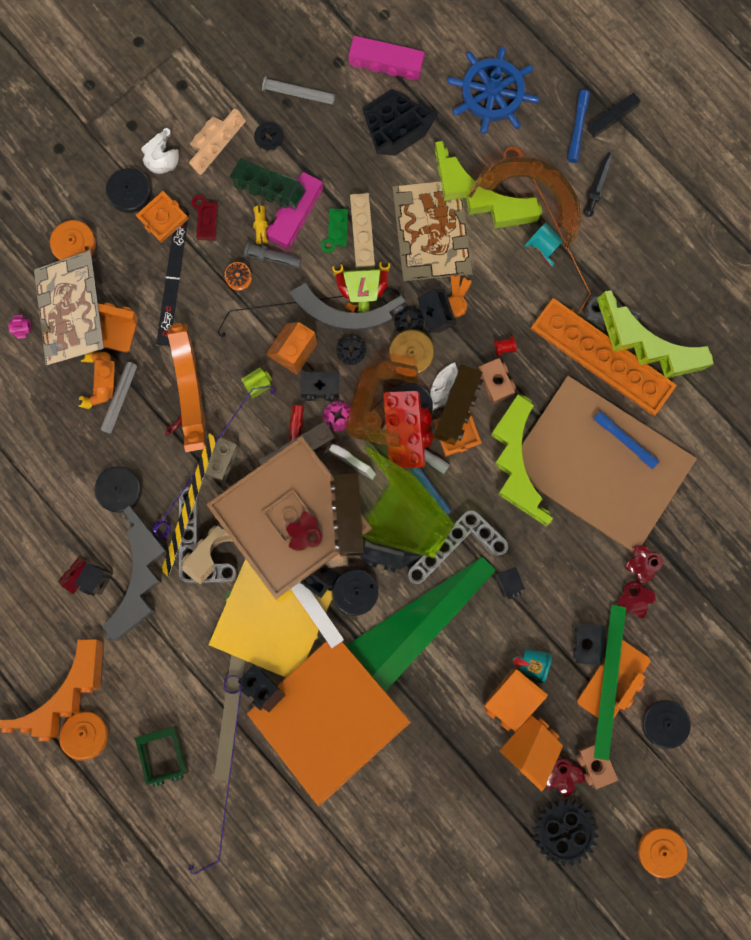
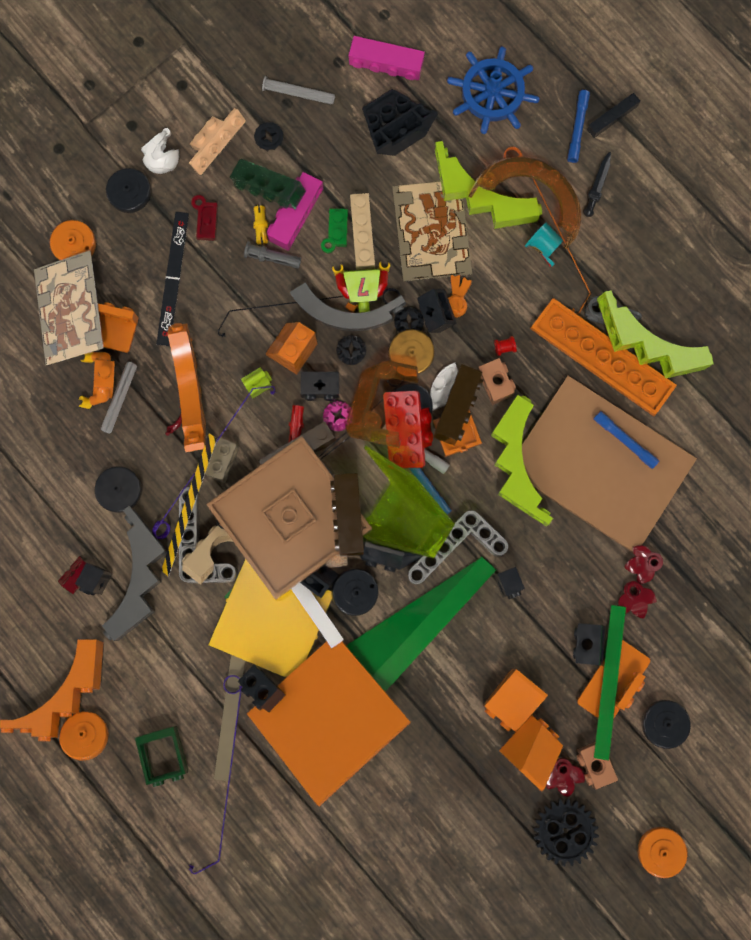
(19, 326): dark pink gear -> none
(162, 216): orange plate -> none
(238, 276): orange wheel -> none
(302, 530): dark red plate -> none
(352, 461): white tile -> none
(534, 664): teal hat -> none

